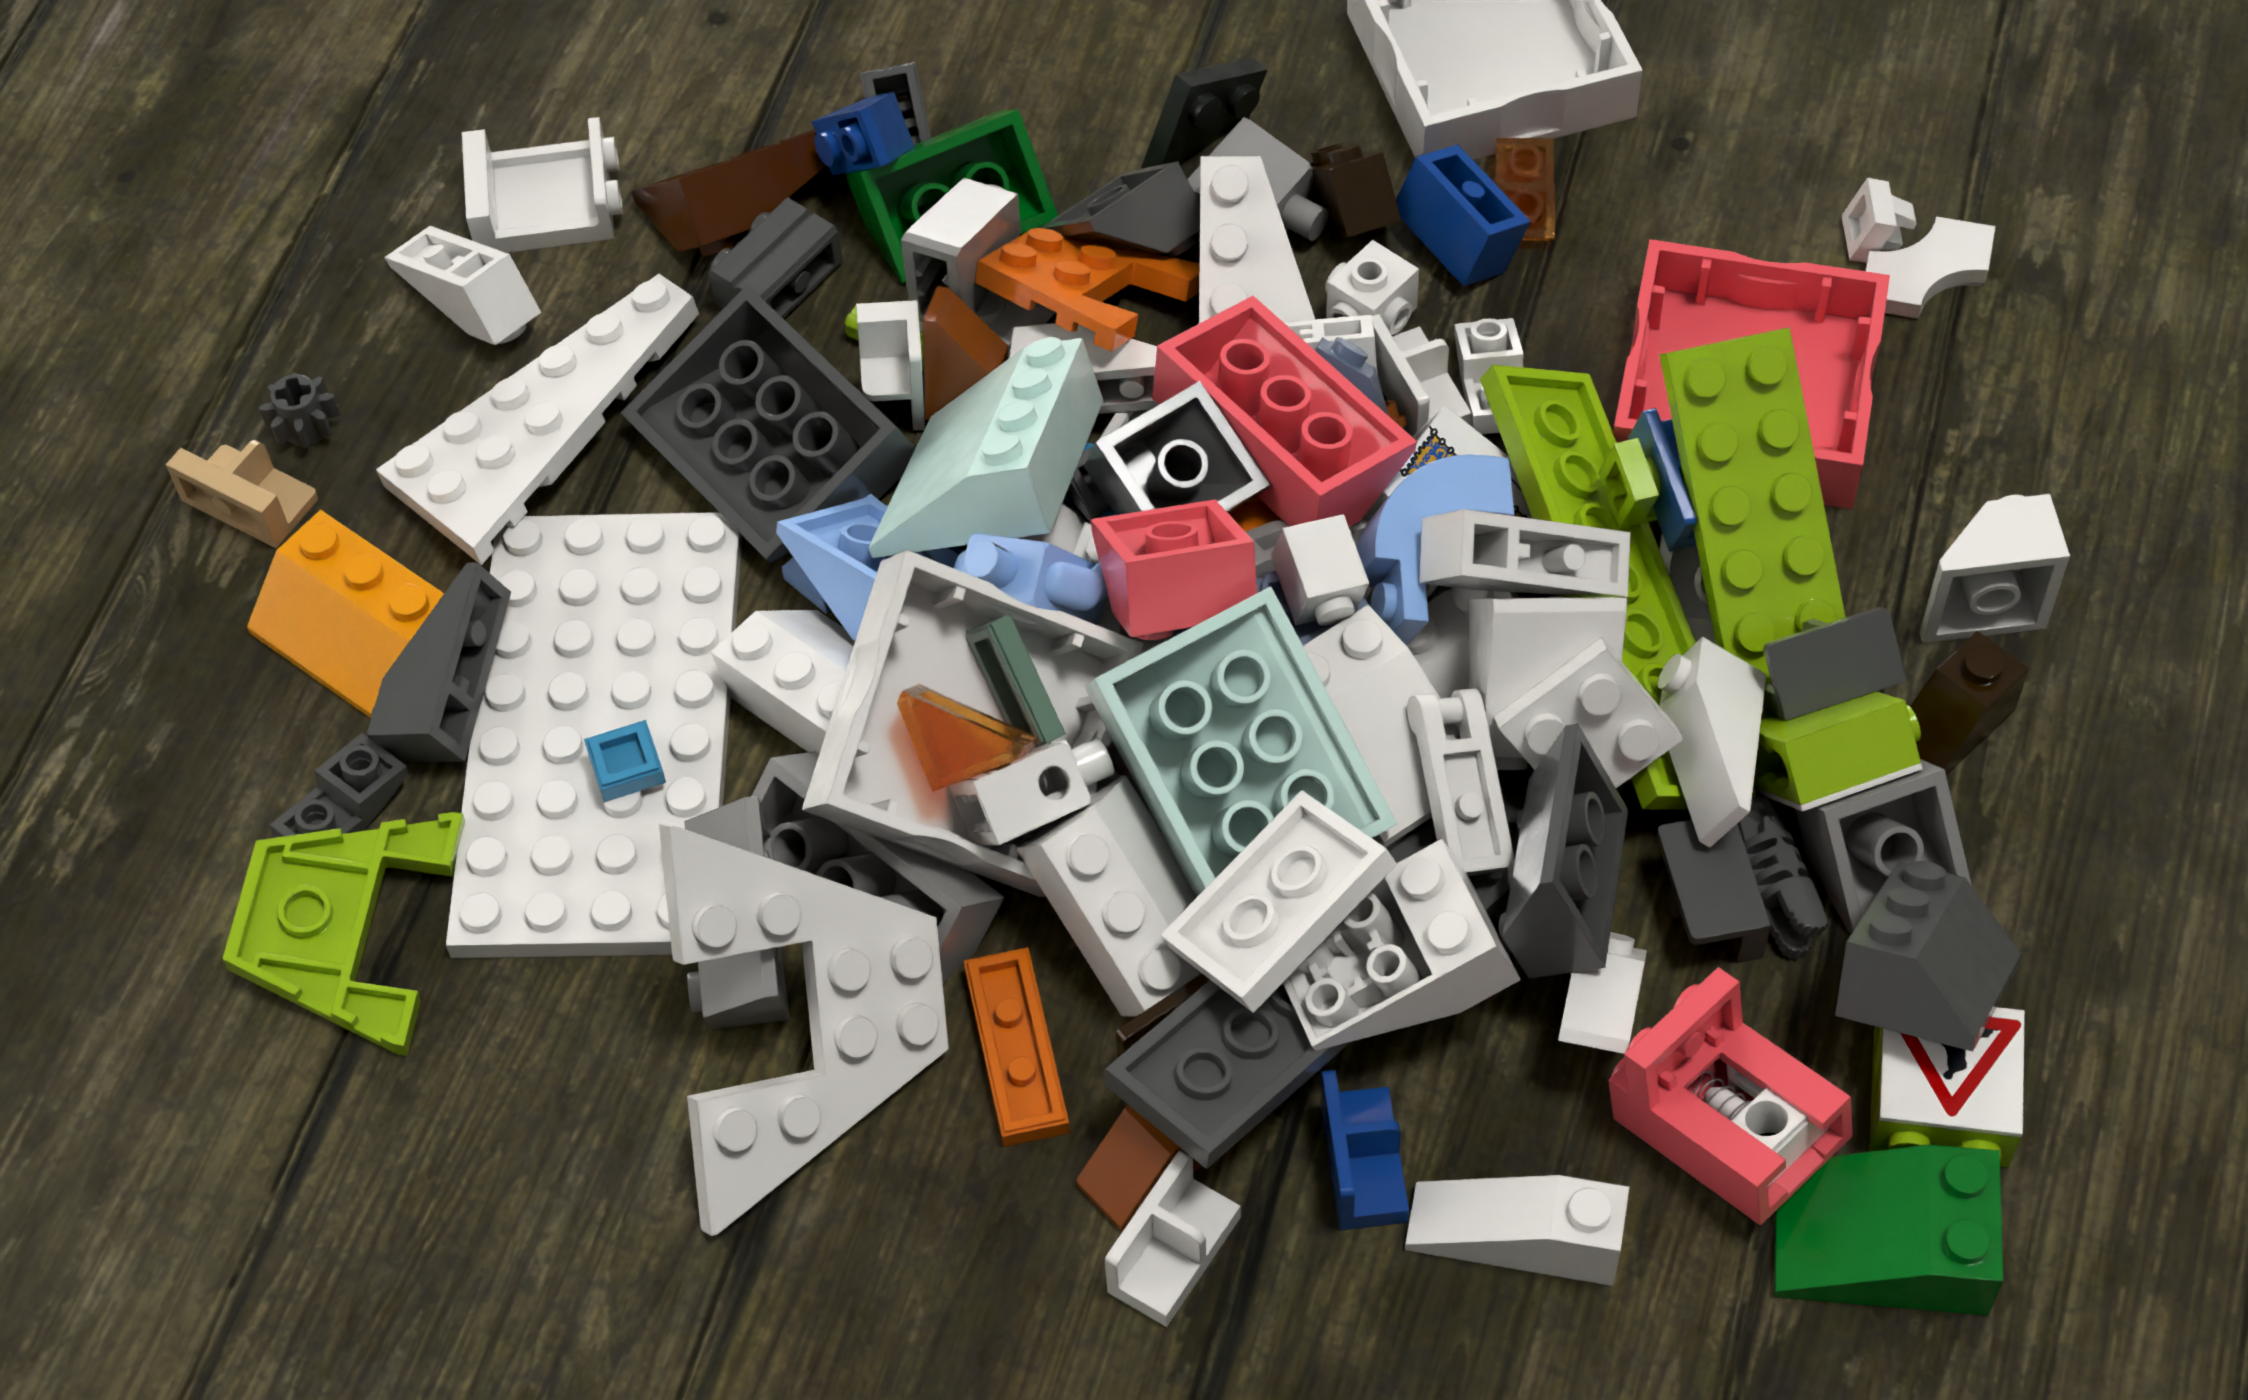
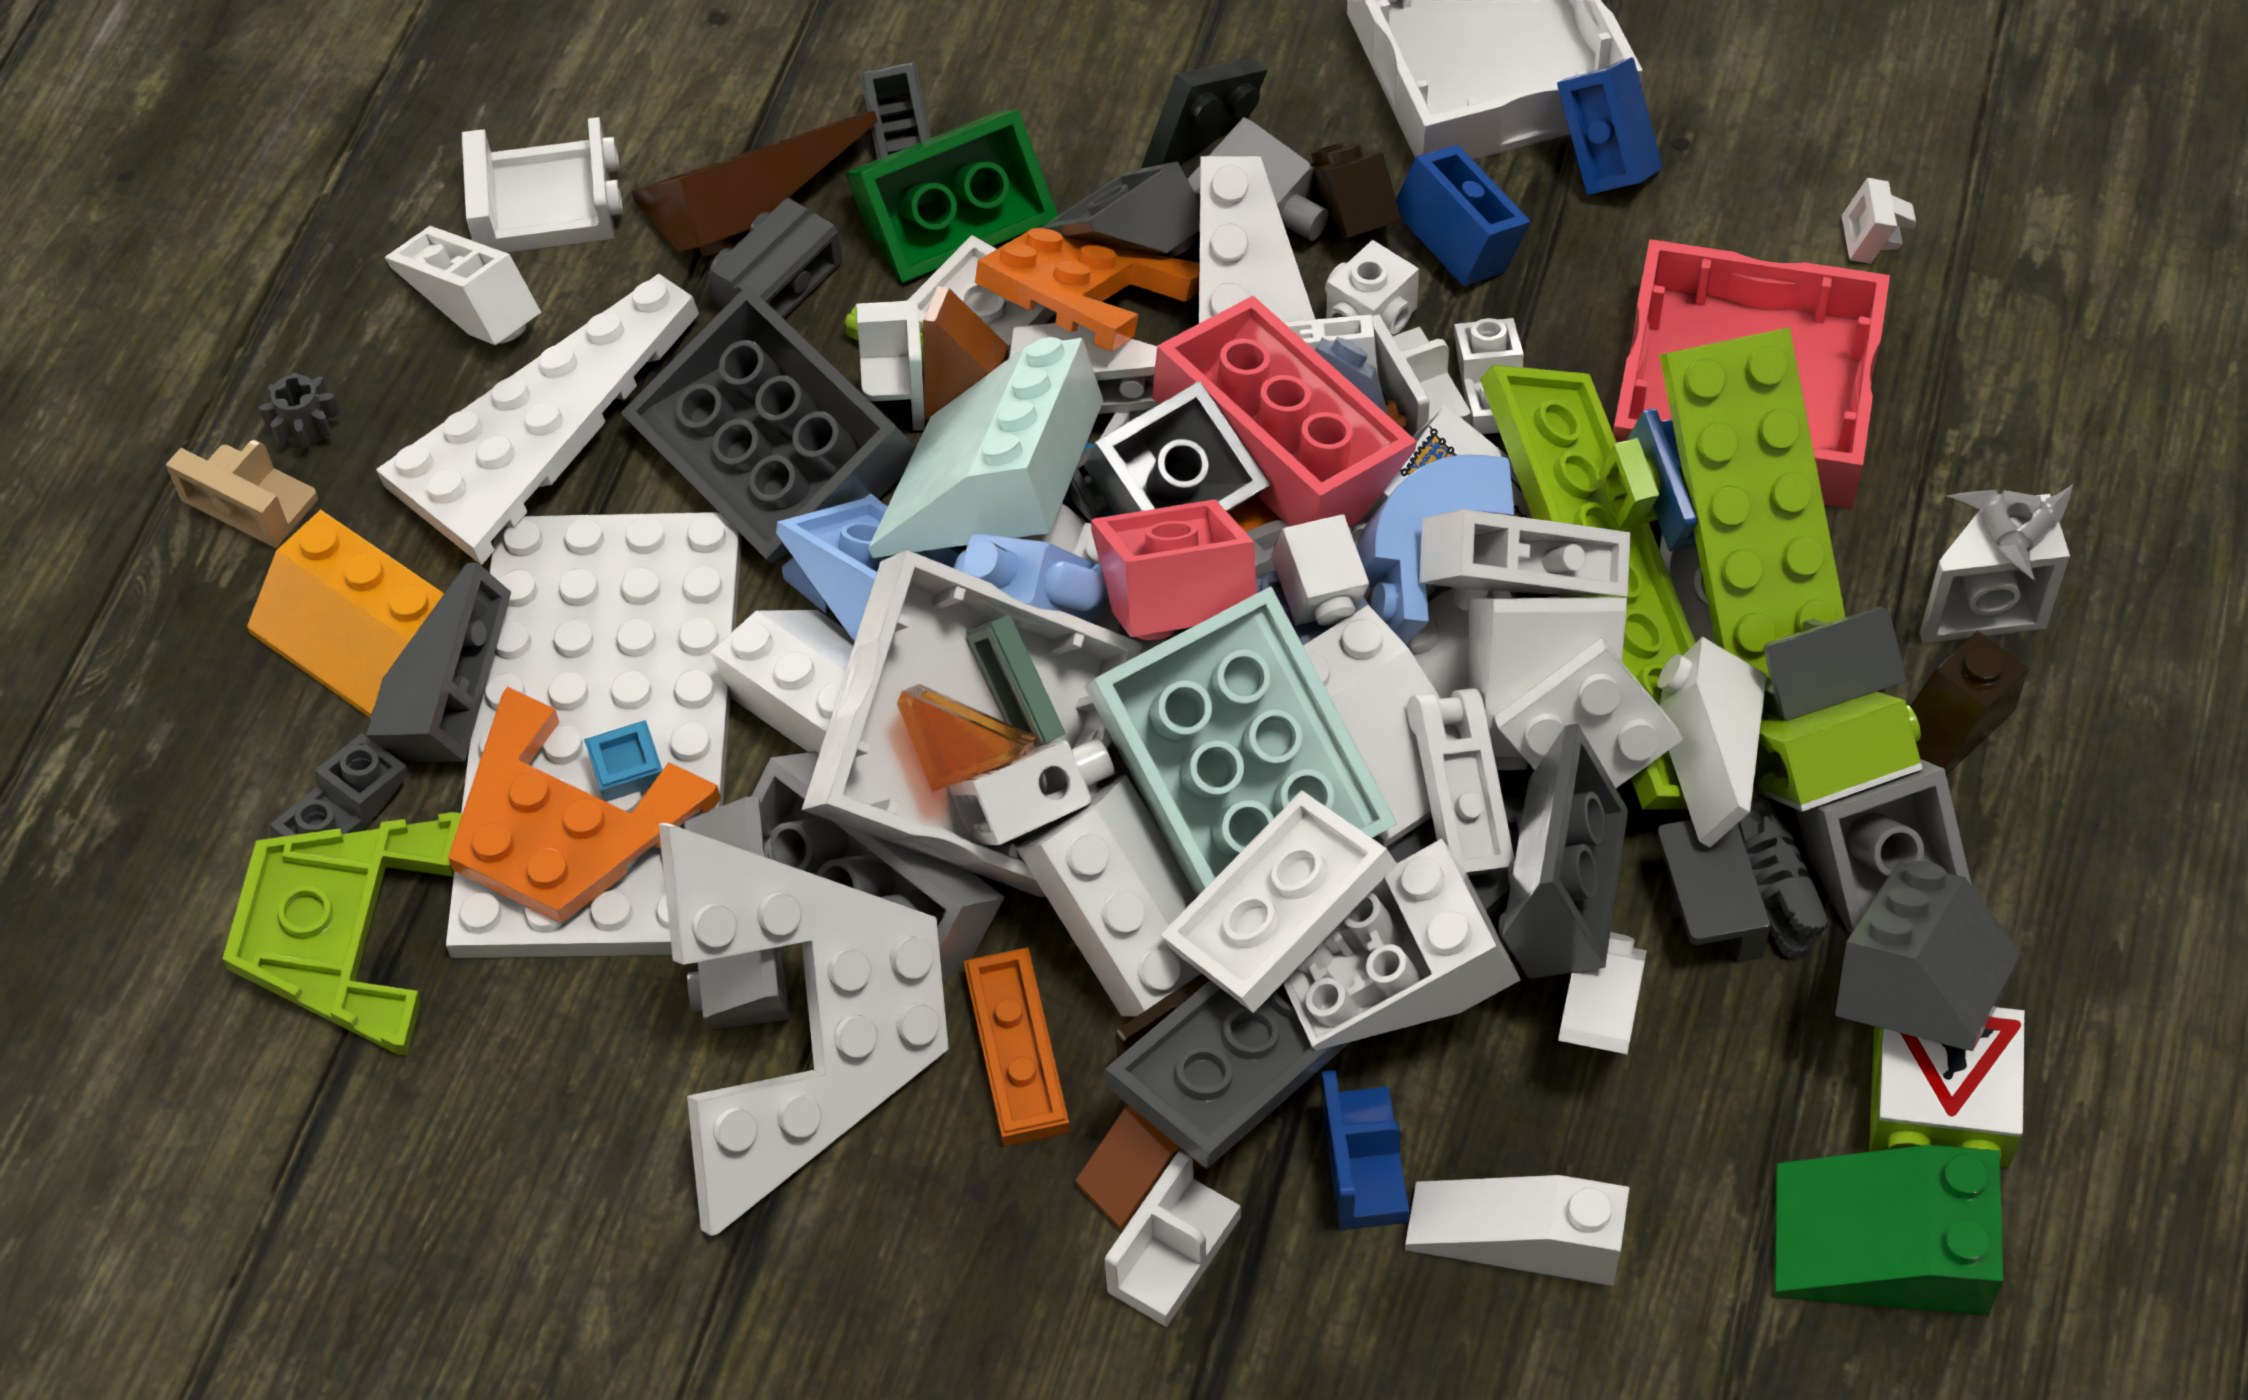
(547, 838): none -> orange wing
(862, 135): blue slope -> none
(952, 238): light grey slope -> none
(1527, 178): clear orange slope -> none
(1610, 127): none -> blue panel
(1708, 1089): coral brick -> none
(1945, 258): white tile -> none
(2015, 540): none -> light grey piece

